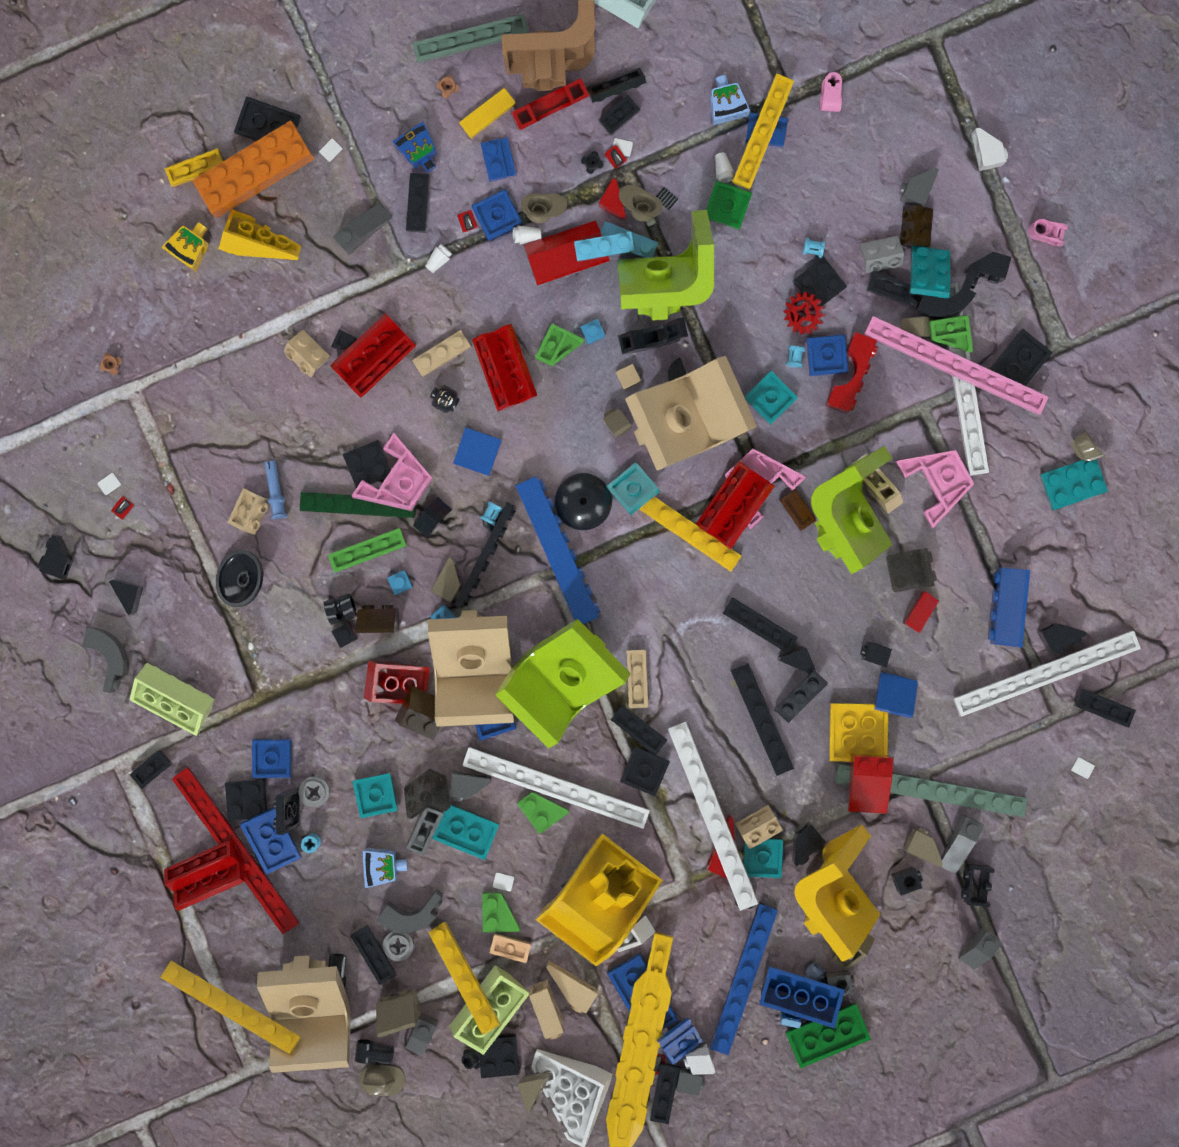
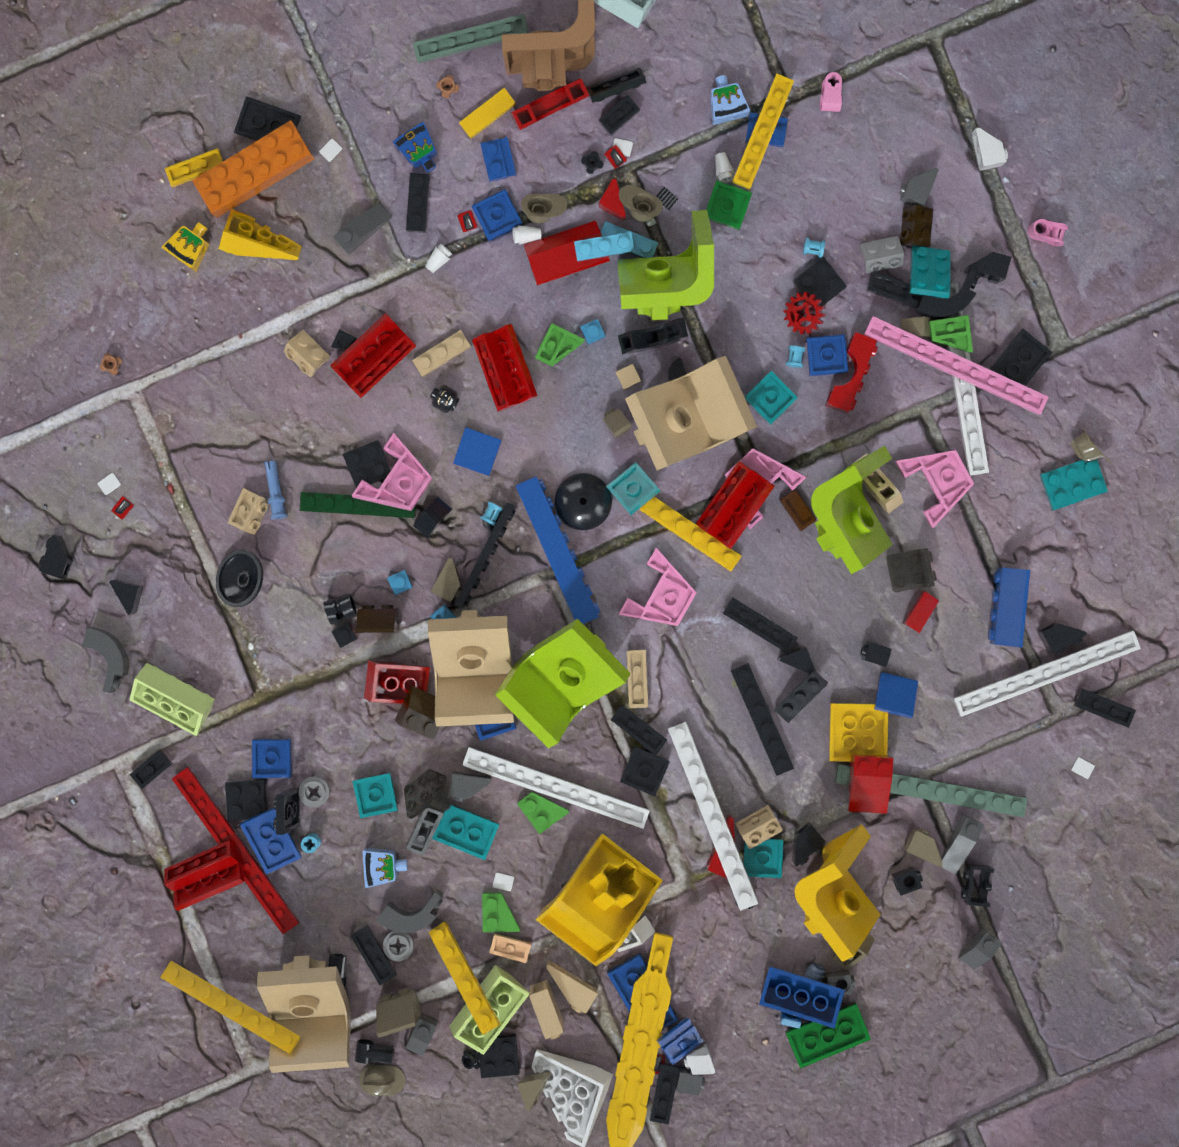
(367, 550): bright green plate -> none
(669, 598): none -> bright pink wing
(743, 979): blue plate -> none

